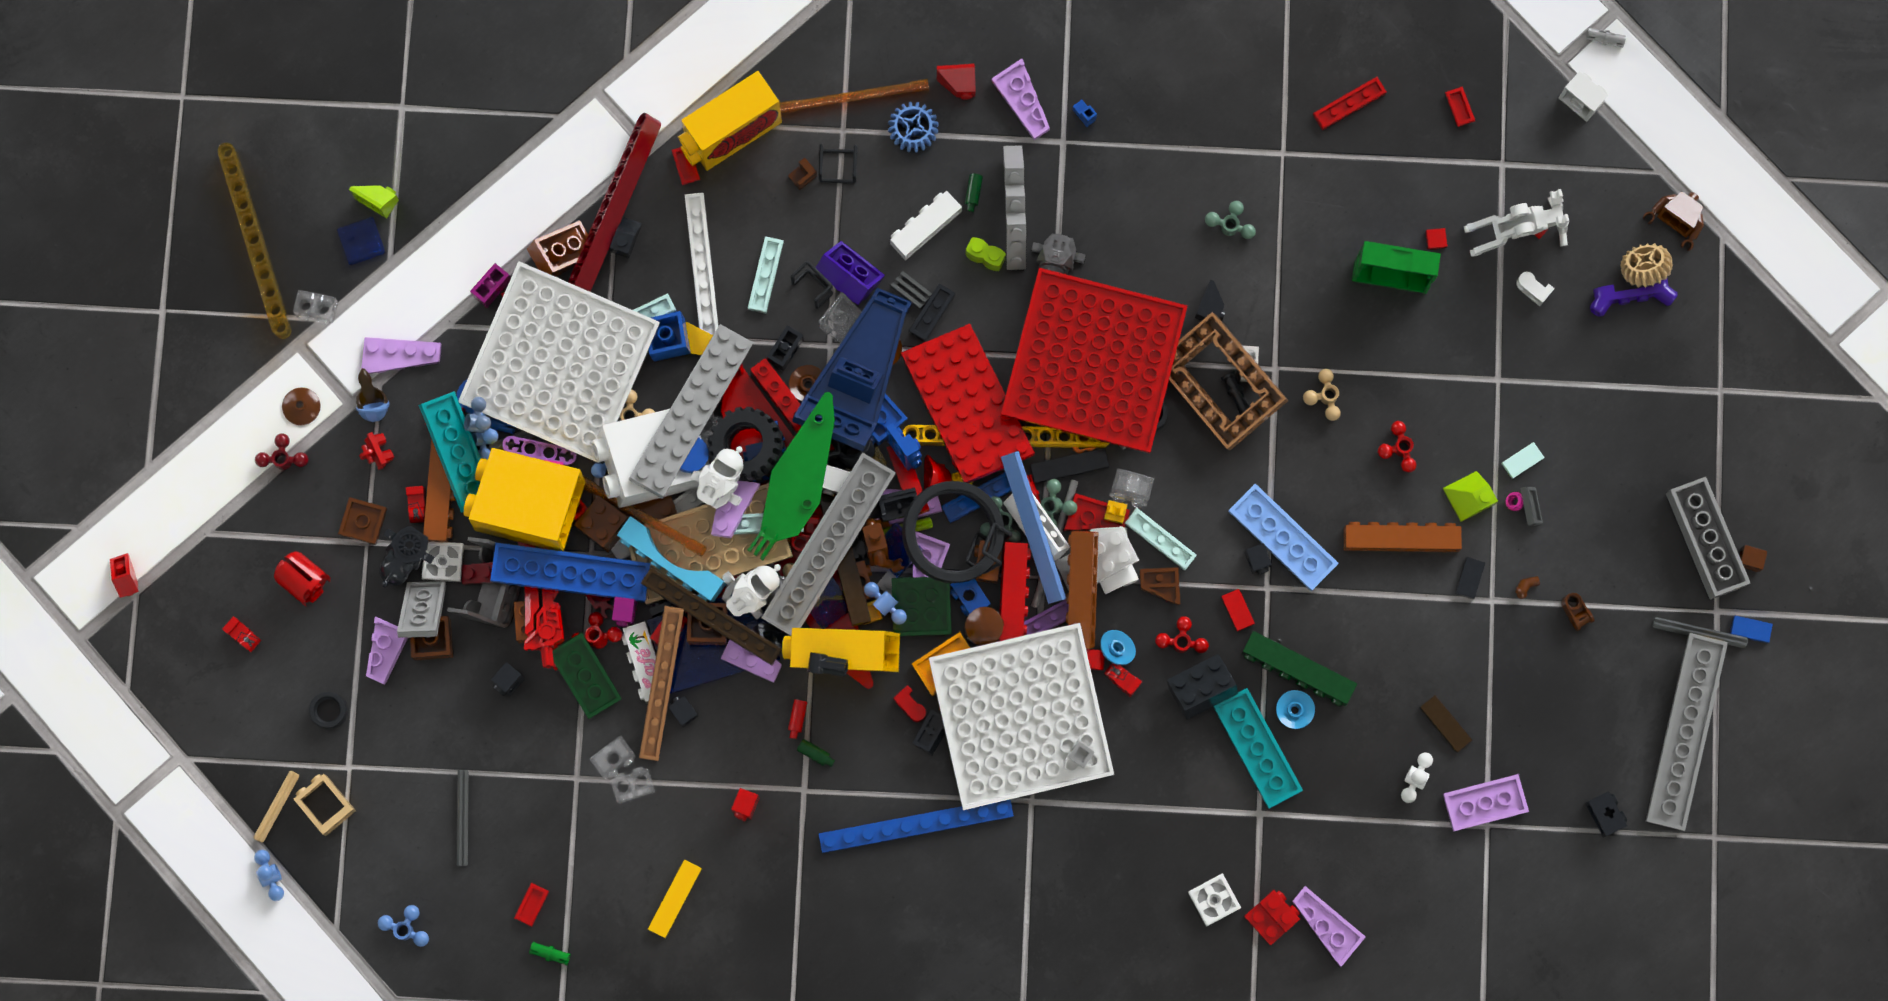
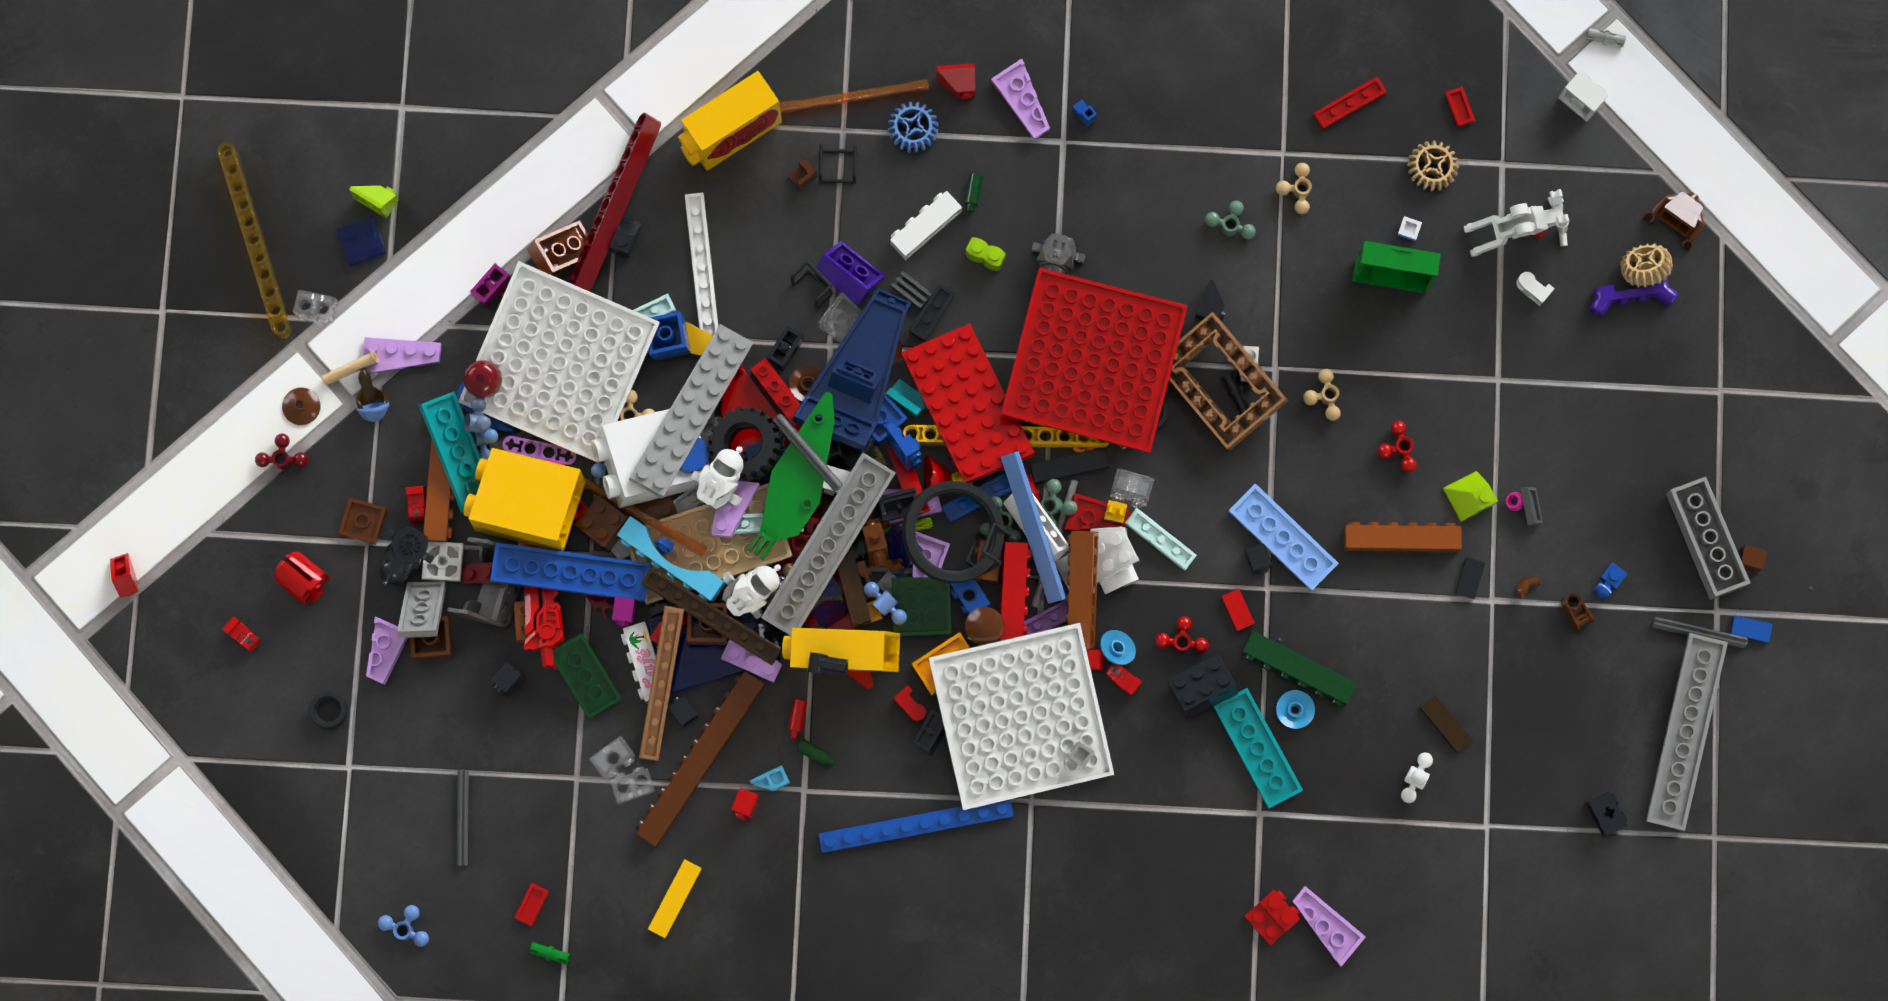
(269, 875): medium blue piece -> none
(276, 806): tan axle -> none
(335, 820): tan window -> none
(350, 368): none -> tan pin
(372, 450): red hips -> none
(482, 379): none -> dark red cylinder
(595, 620): red piece -> none
(664, 545): none -> blue plate
(686, 171): red tile -> none
(700, 759): none -> reddish brown brick
(765, 275): light aqua tile -> none
(772, 779): none -> medium azure tile
(809, 454): none -> dark grey axle
(906, 398): none -> teal panel
(1015, 207): light grey arch -> none
(1161, 583): reddish brown wing -> none
(1214, 900): white piece -> none
(1284, 188): none -> tan piece
(1409, 228): none -> white plate
(1425, 151): none -> tan gear
(1436, 238): red tile -> none
(1485, 802): lavender plate -> none
(1522, 460): light aqua tile -> none
(1612, 577): none -> blue plate

